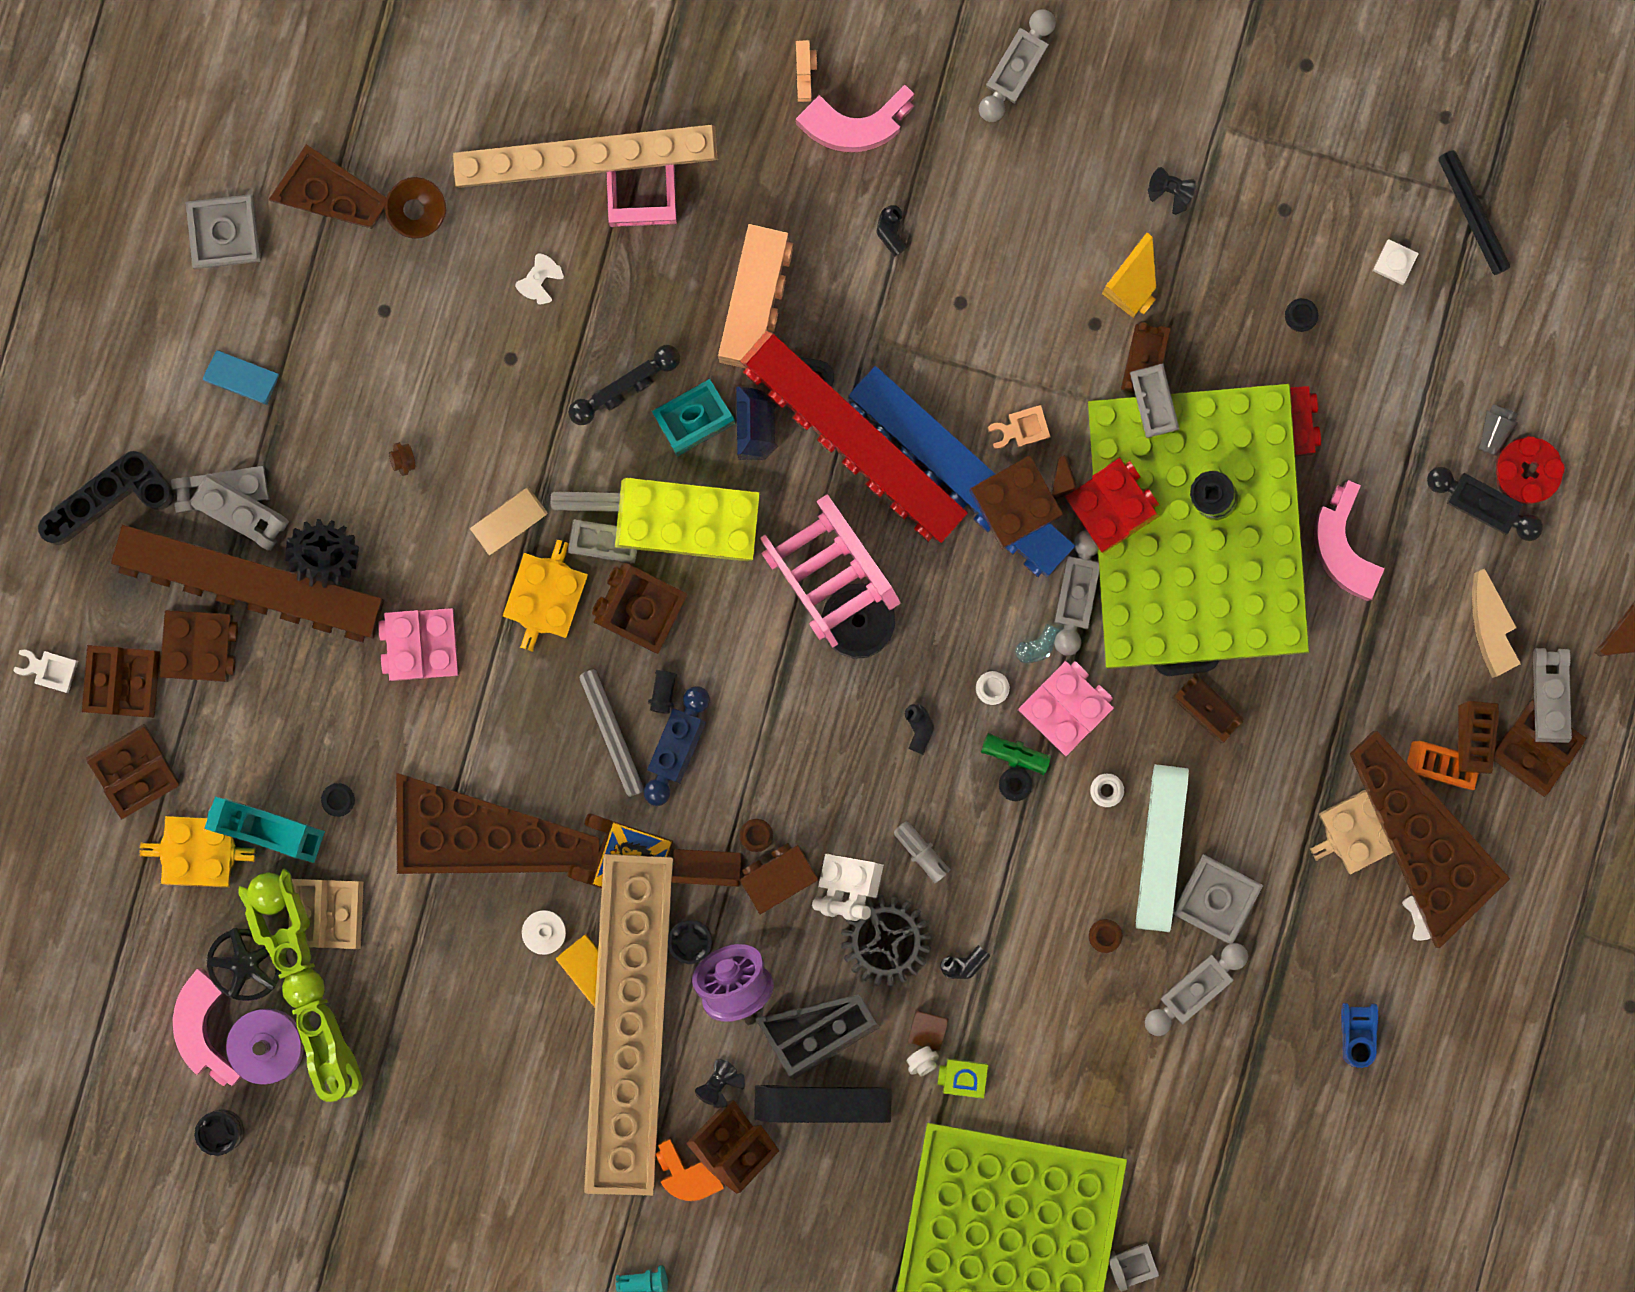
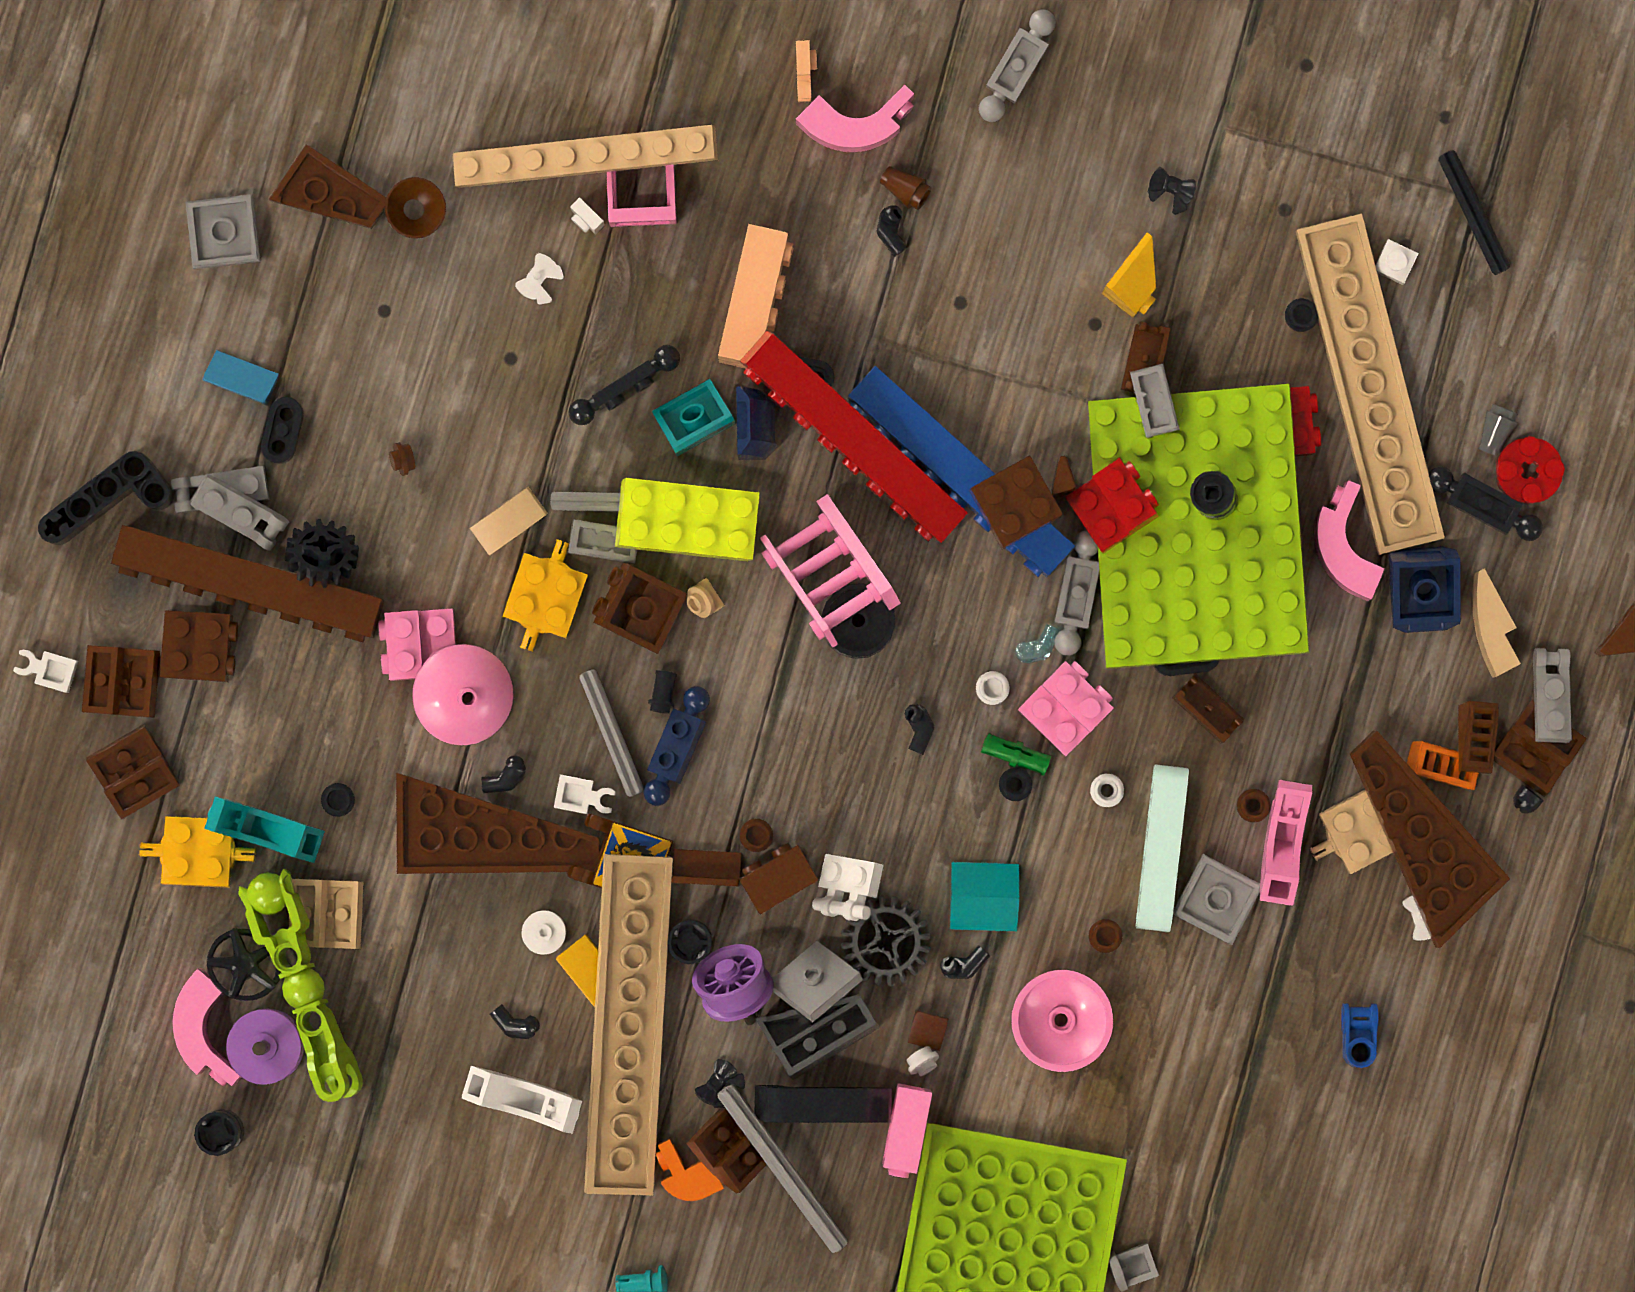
(281, 430): none -> black plate
(440, 691): none -> bright pink dish
(508, 778): none -> black arm
(515, 1027): none -> black arm
(522, 1098): none -> white arch
(577, 795): none -> white plate
(585, 217): none -> white plate
(703, 599): none -> tan plate
(782, 1168): none -> light grey axle
(815, 981): none -> light grey plate
(906, 187): none -> reddish brown cone
(906, 1130): none -> bright pink window
(921, 852): light grey axle -> none
(963, 1078): lime brick -> none
(984, 896): none -> teal slope
(1025, 427): light nougat plate -> none
(1087, 1024): none -> bright pink dish
(1196, 989): light grey plate -> none
(1264, 805): none -> reddish brown plate
(1284, 842): none -> bright pink arch
(1370, 384): none -> tan plate
(1425, 589): none -> dark blue slope
(1526, 800): none -> black hinge

